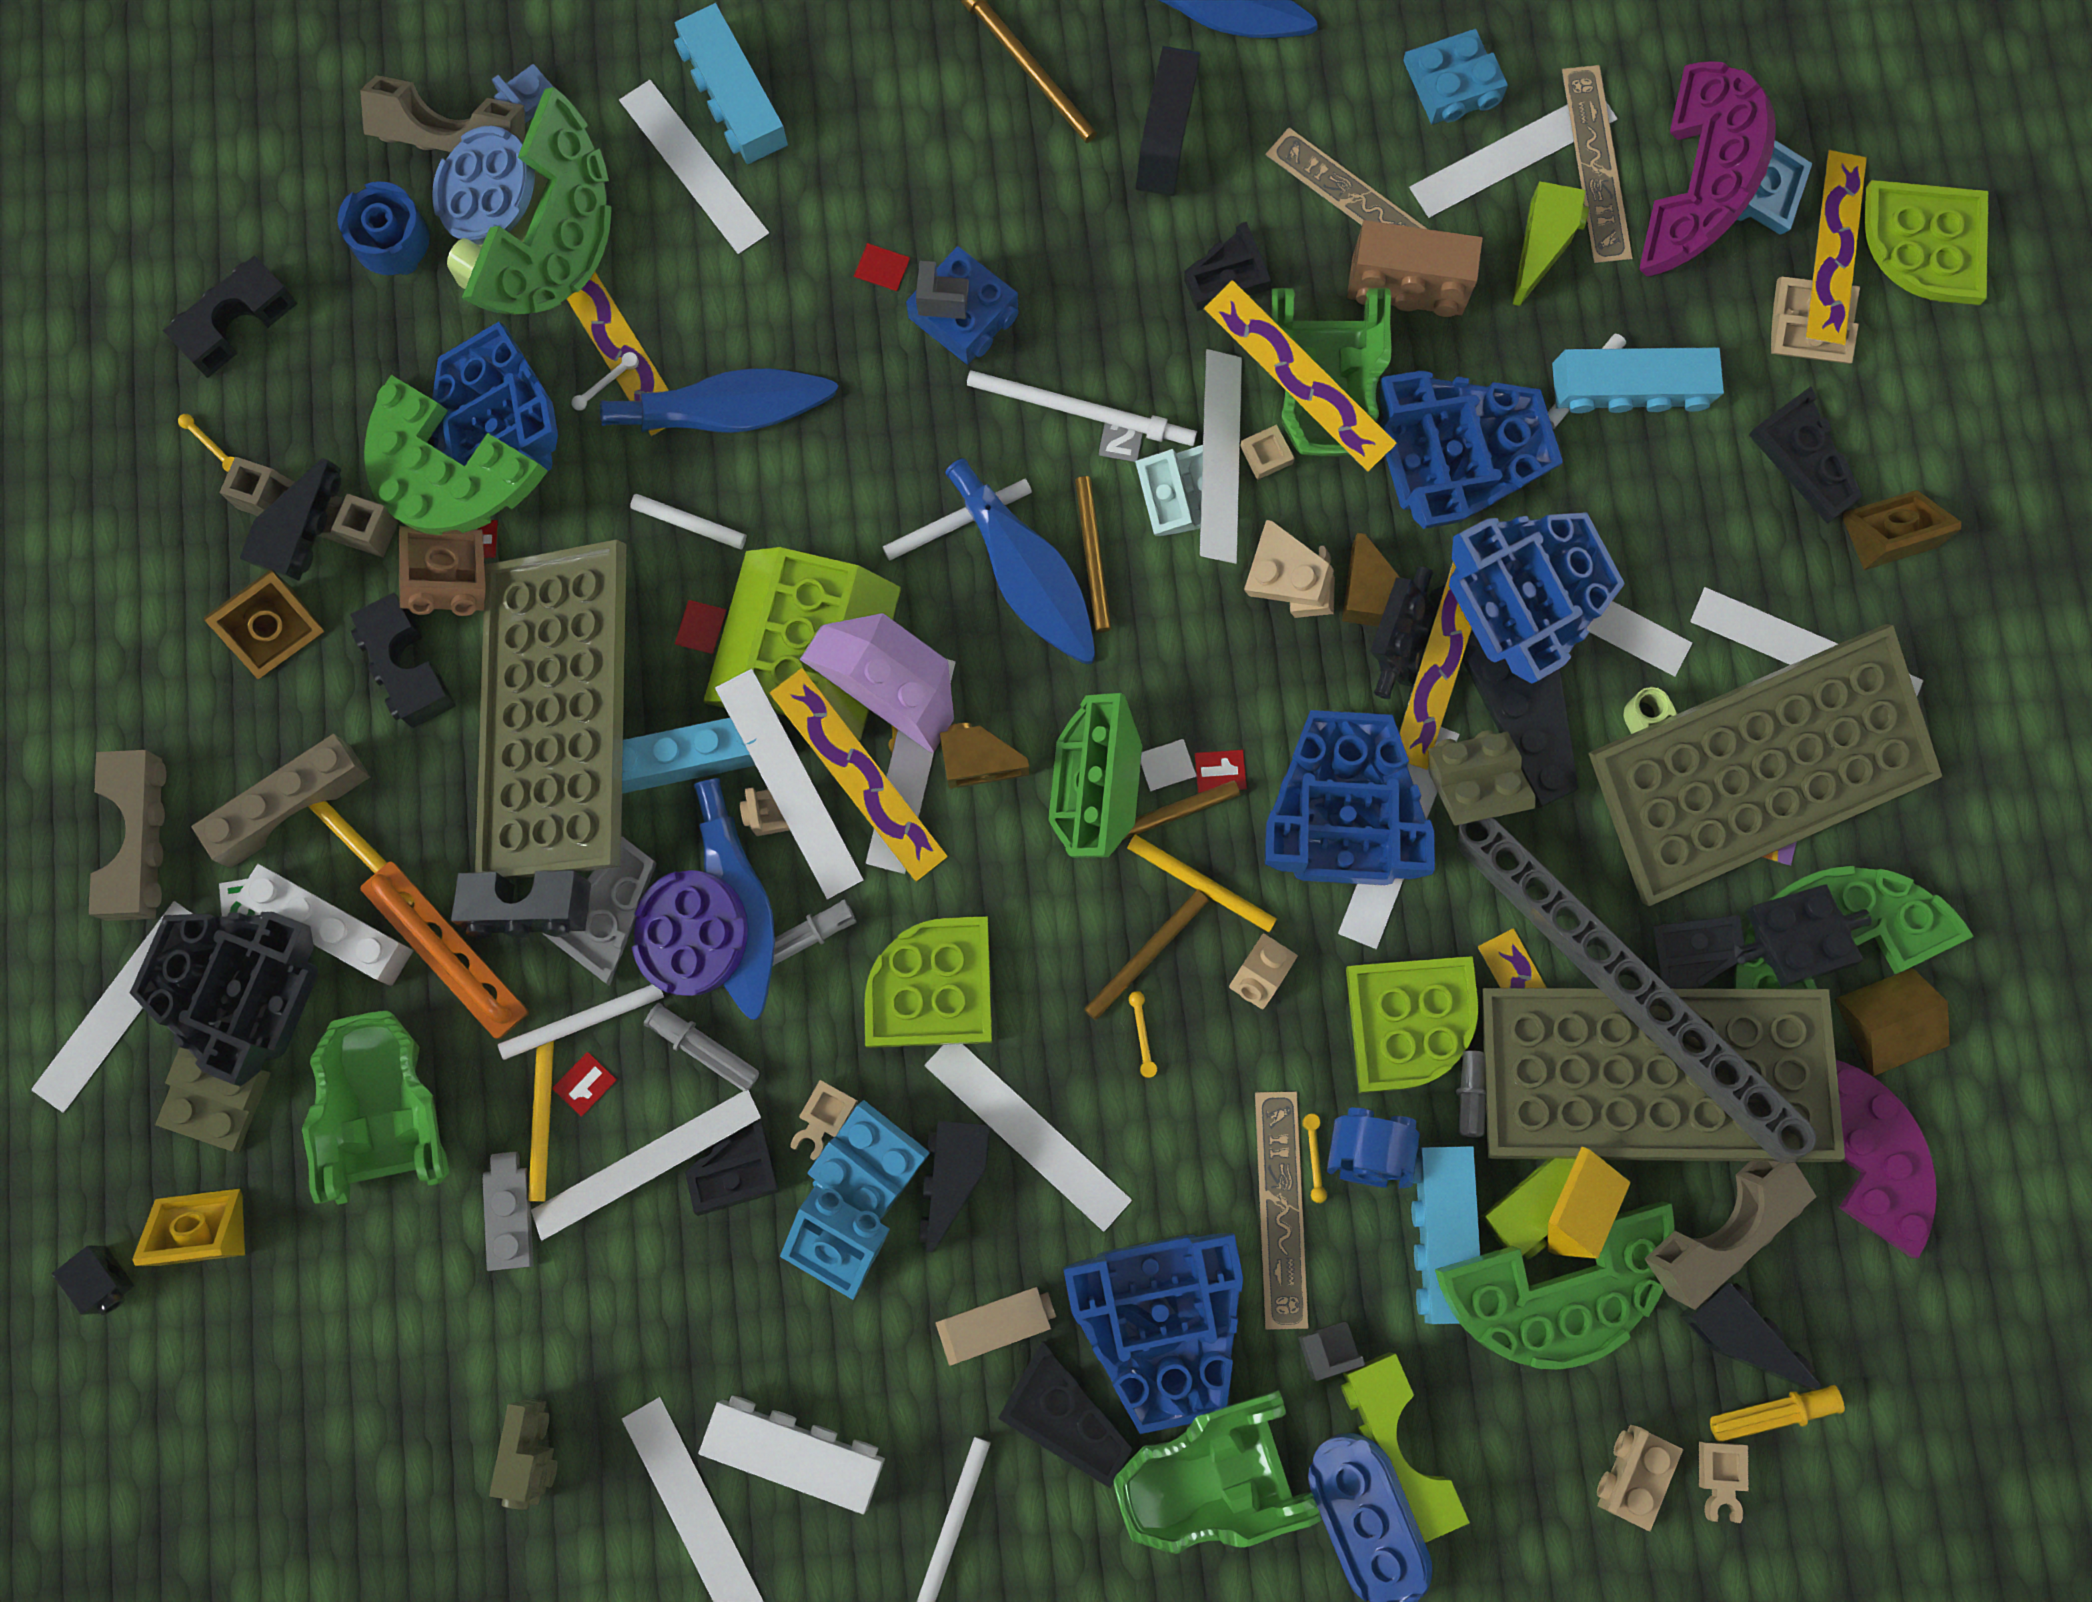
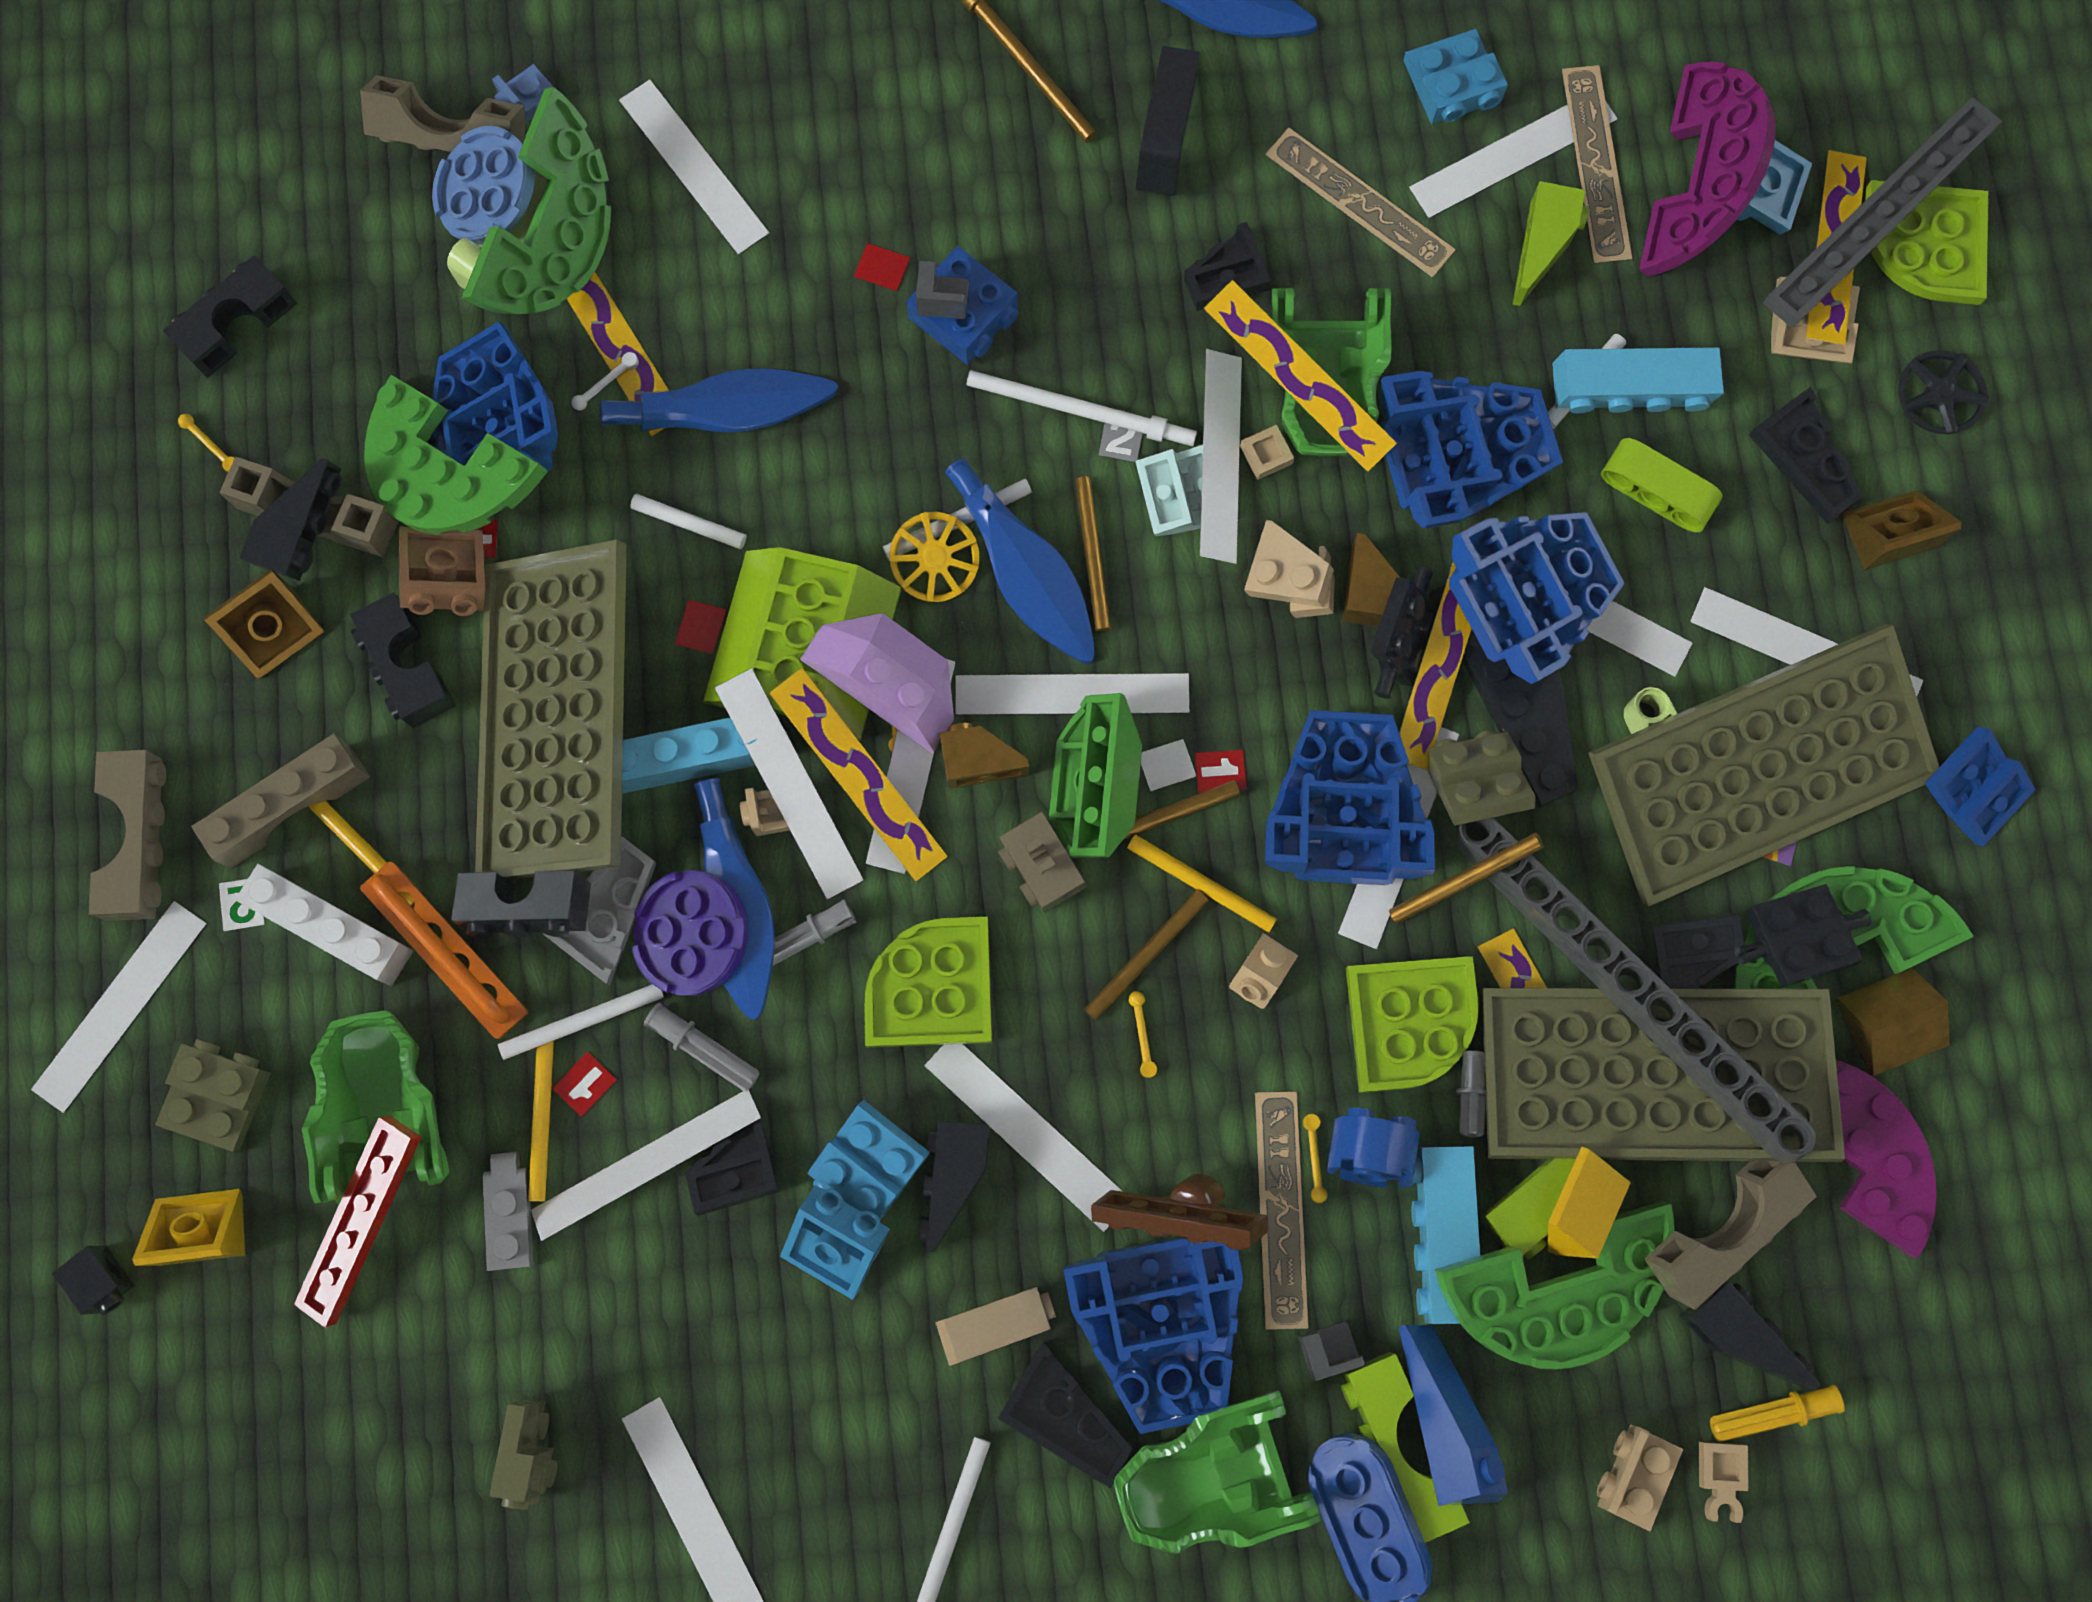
(228, 987): black wedge -> none
(357, 1220): none -> plate
(384, 229): blue brick -> none
(731, 84): medium azure brick -> none
(792, 1455): white brick -> none
(825, 1113): tan plate -> none
(934, 556): none -> yellow wheel
(1042, 863): none -> dark tan brick
(1065, 692): none -> white sticker
(1187, 1212): none -> reddish brown plate
(1418, 265): medium nougat brick -> none
(1455, 1437): none -> blue wedge
(1466, 878): none -> pearl gold bar
(1661, 485): none -> lime beam
(1882, 212): none -> dark grey plate
(1943, 391): none -> black wheel
(1980, 786): none -> blue slope

